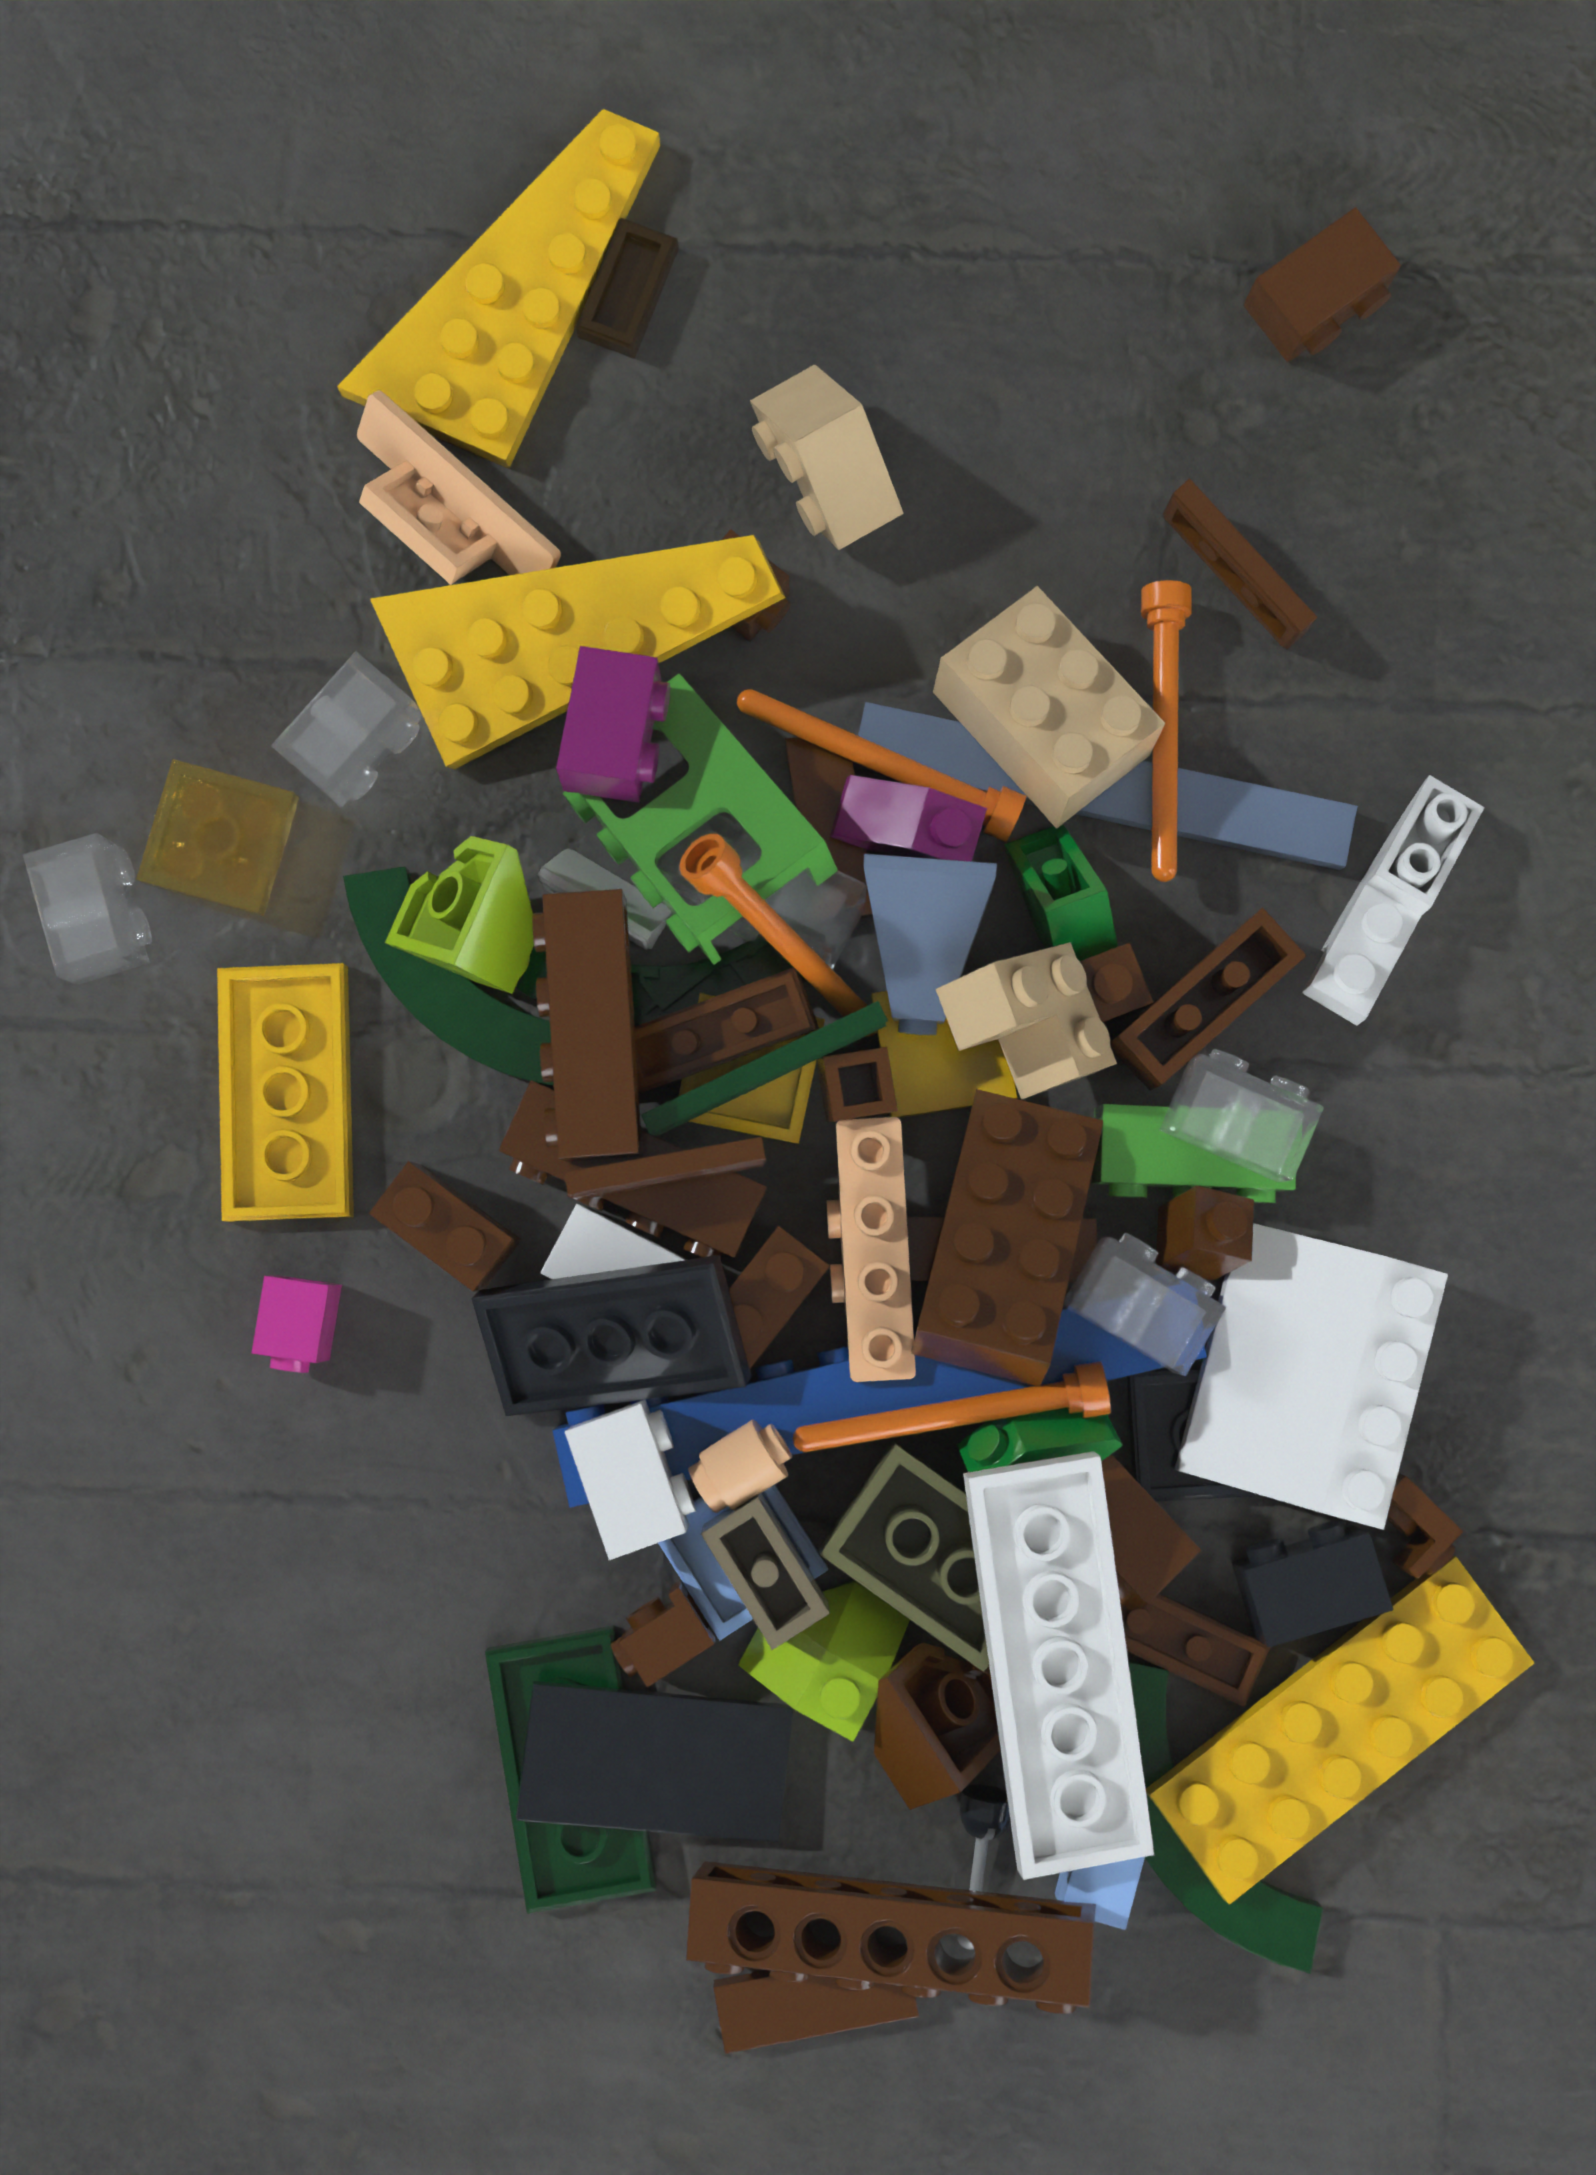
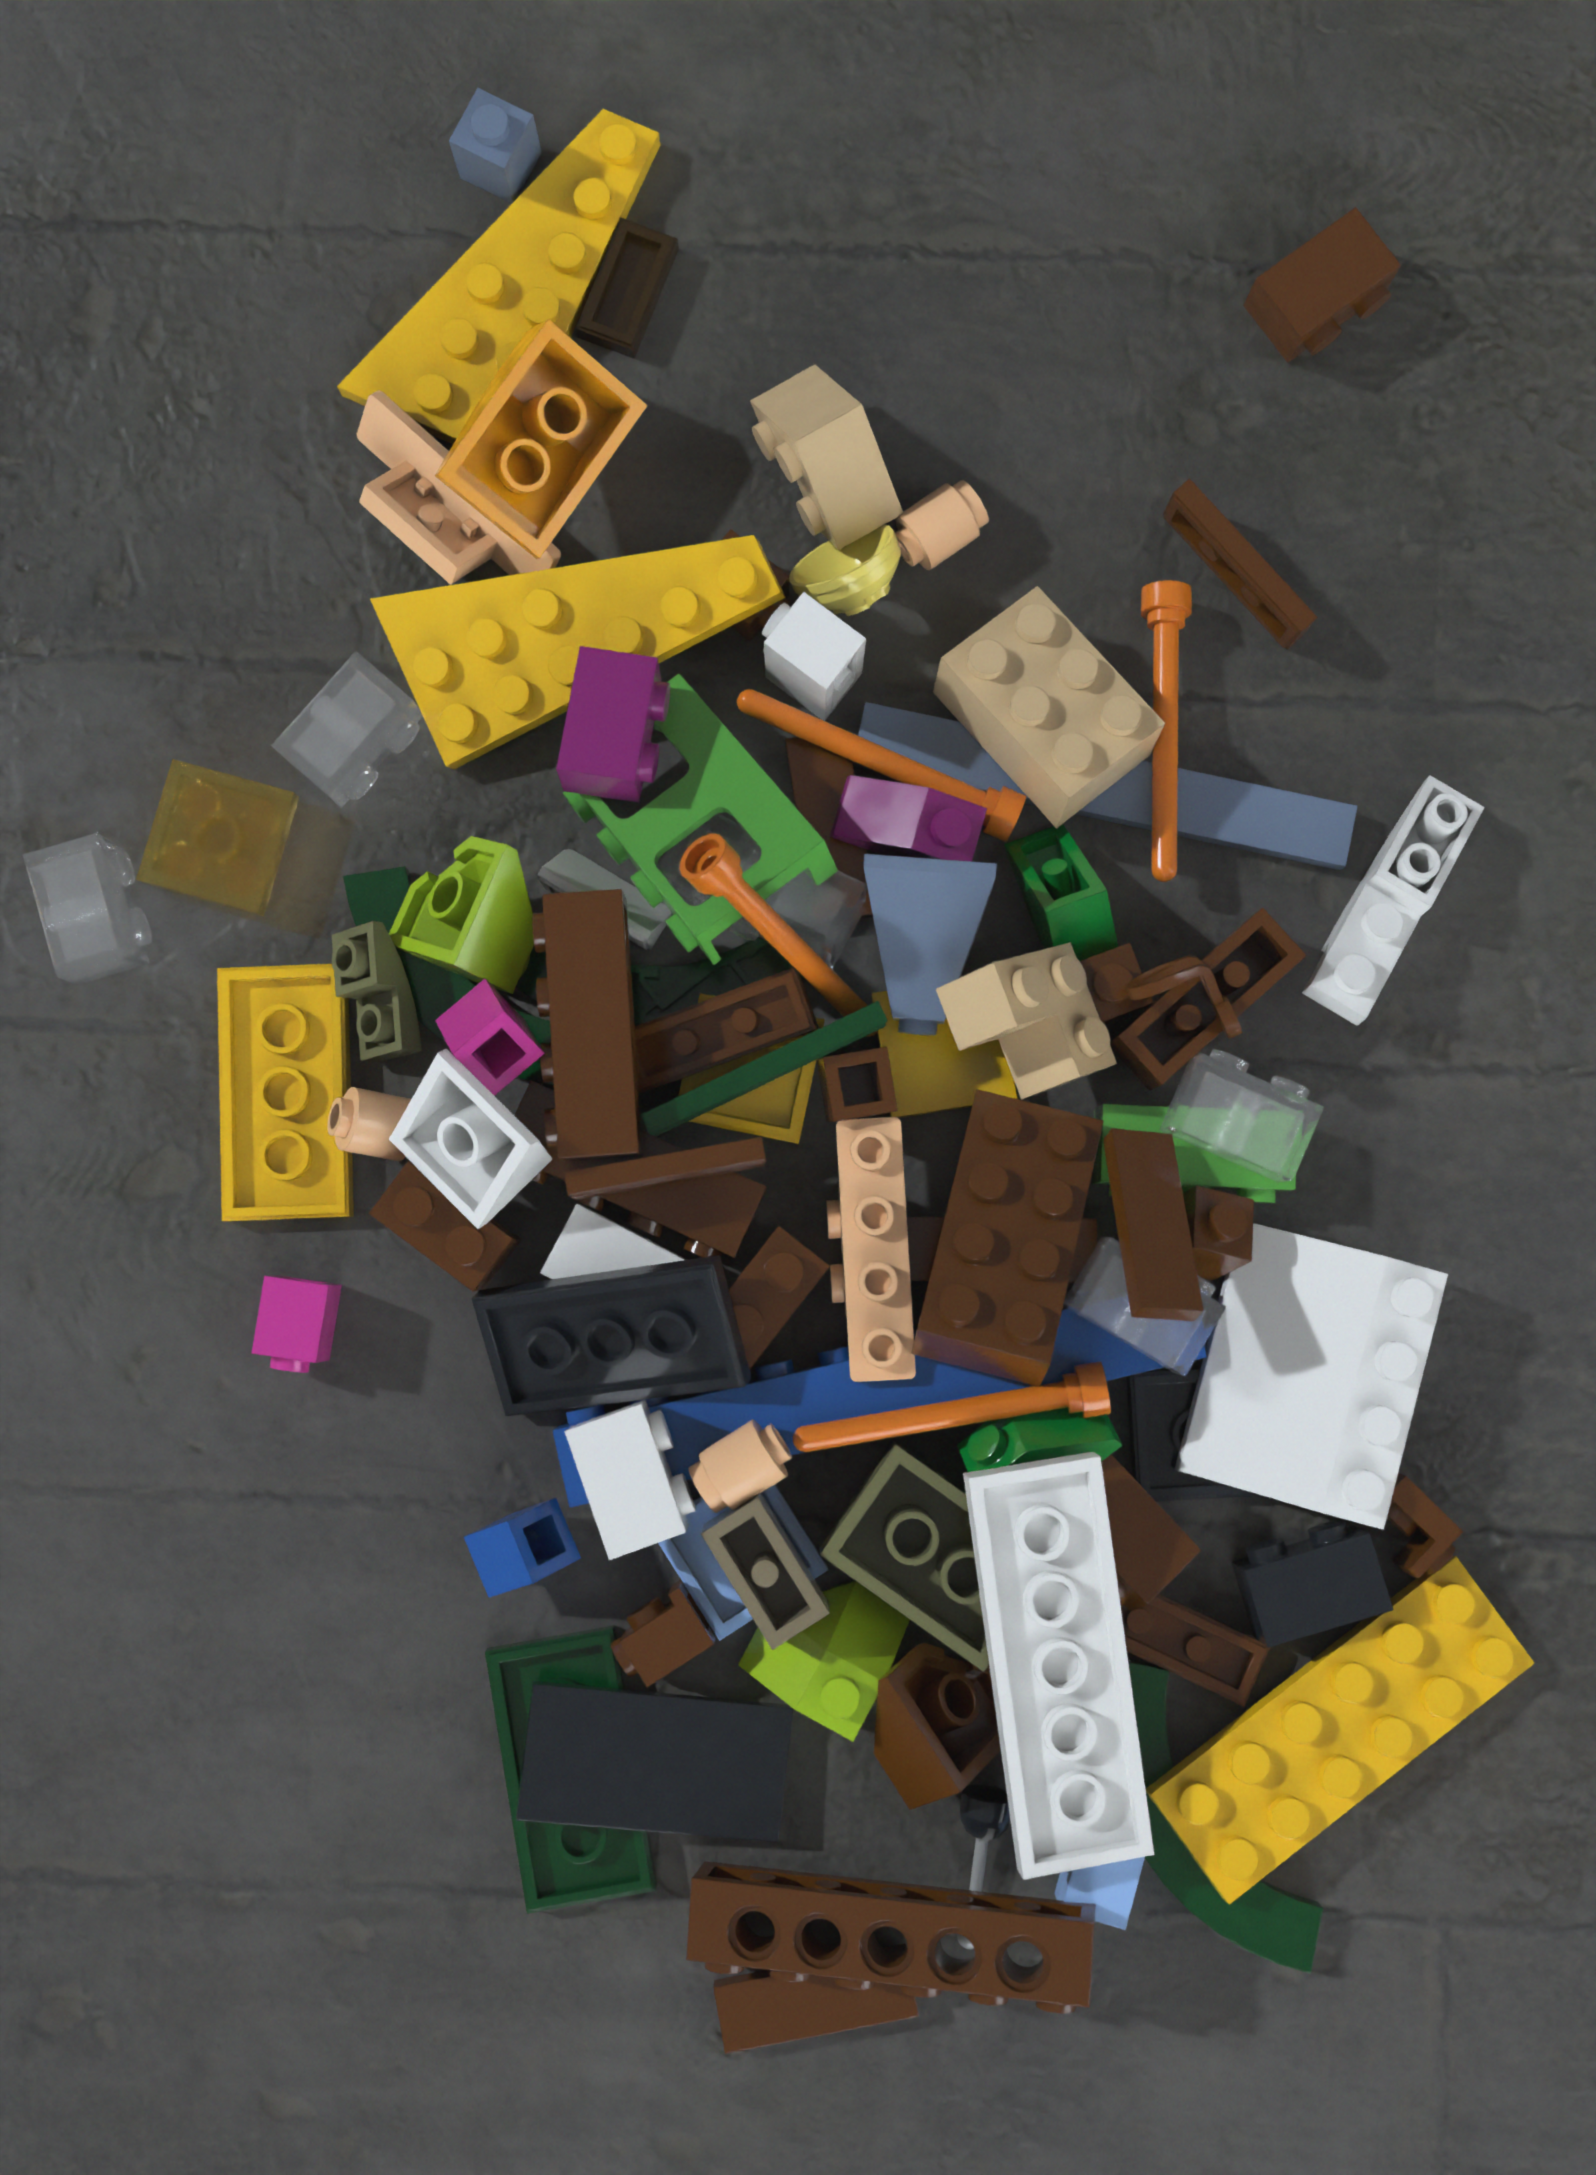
(366, 1121): none -> light nougat brick
(373, 974): none -> olive slope
(467, 1141): none -> white slope
(489, 1037): none -> dark pink brick
(495, 146): none -> sand blue brick
(522, 1547): none -> blue brick
(539, 437): none -> light orange slope
(812, 654): none -> white brick
(849, 577): none -> light yellow piece
(940, 524): none -> light nougat brick
(1152, 1226): none -> reddish brown tile
(1177, 972): none -> reddish brown piece

